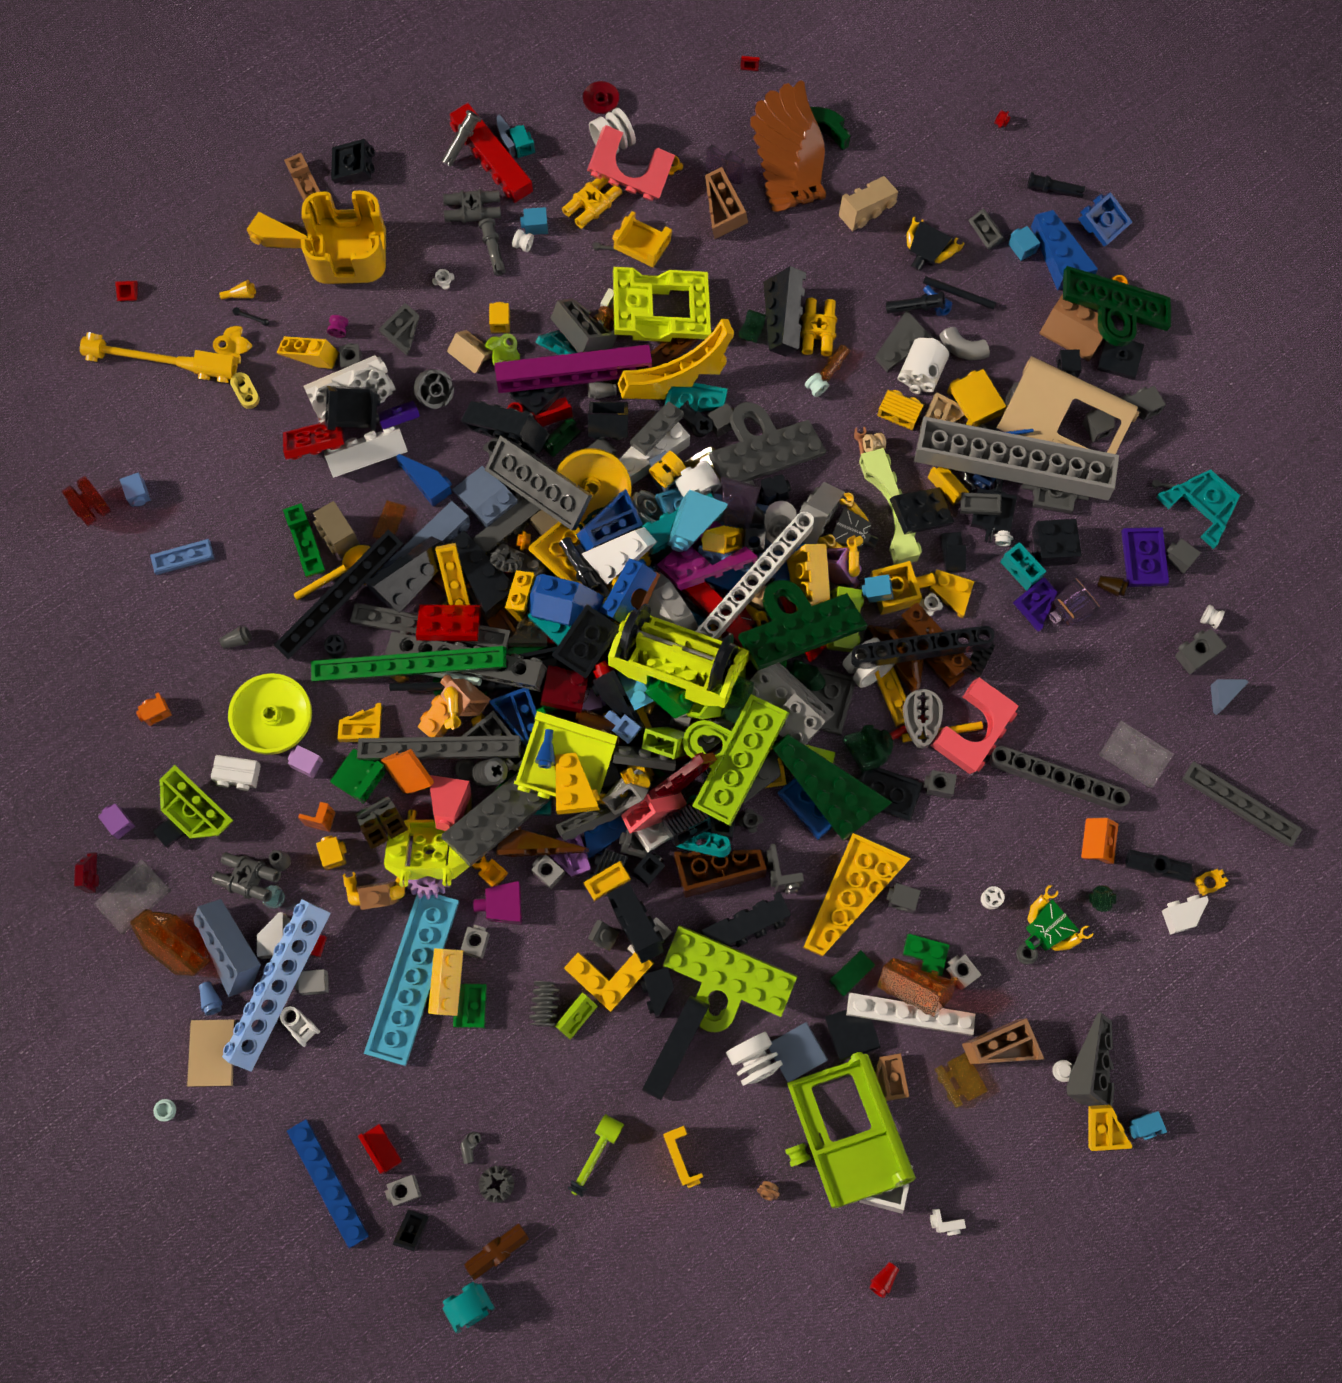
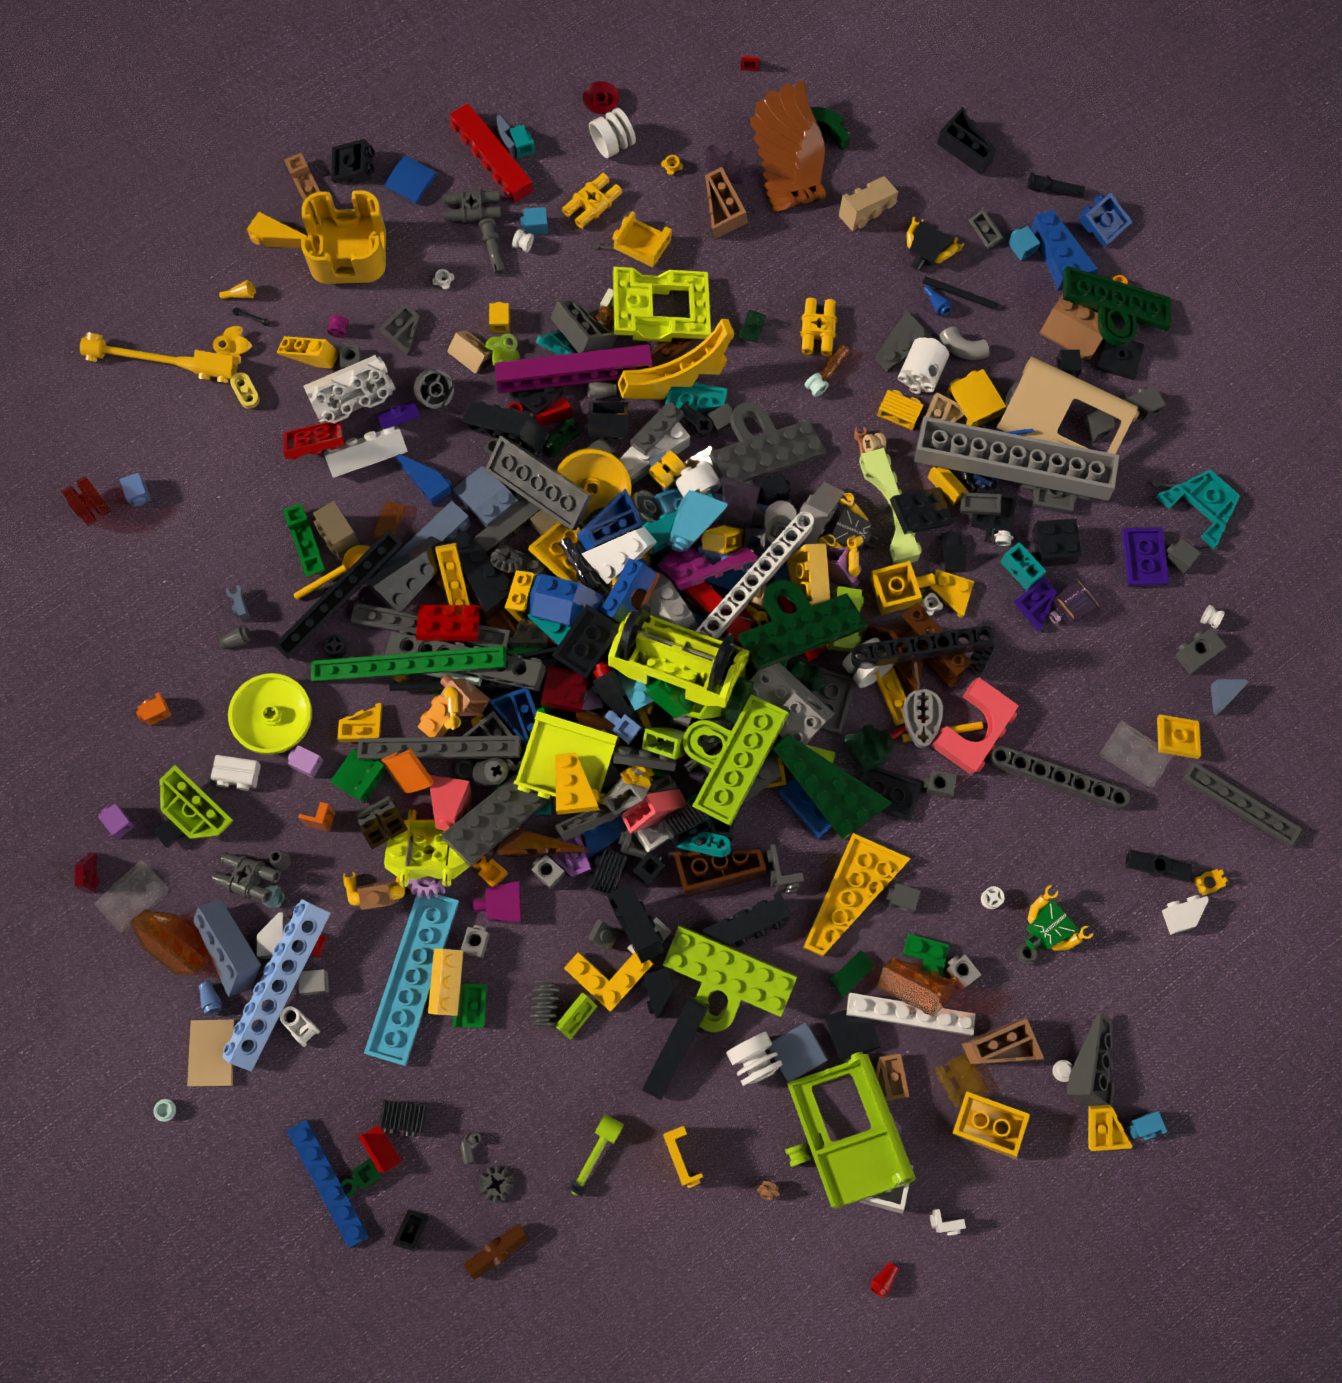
(126, 290): red slope -> none
(182, 556): medium blue tile -> none
(240, 607): none -> sand blue plate
(331, 852): yellow brick -> none
(351, 407): black panel -> none
(365, 1176): none -> dark green plate
(402, 1117): none -> black brick
(410, 179): none -> blue slope
(412, 1190): light grey brick -> none
(465, 131): dark grey pin -> none
(467, 1307): teal brick -> none
(523, 541): light orange plate -> none
(546, 753): blue cone -> none
(604, 165): coral arch -> none
(607, 881): yellow tile -> none
(683, 777): dark red wing -> none
(749, 814): dark grey plate -> none
(783, 310): black wedge -> none
(878, 588): dark azure brick -> none
(924, 302): black pin -> none
(966, 142): none -> black wedge
(991, 1125): none -> yellow slope
(1002, 119): red plate -> none
(1100, 839): orange panel -> none
(1102, 898): clear green gear -> none
(1113, 585): dark brown cone -> none
(1179, 736): none -> yellow plate

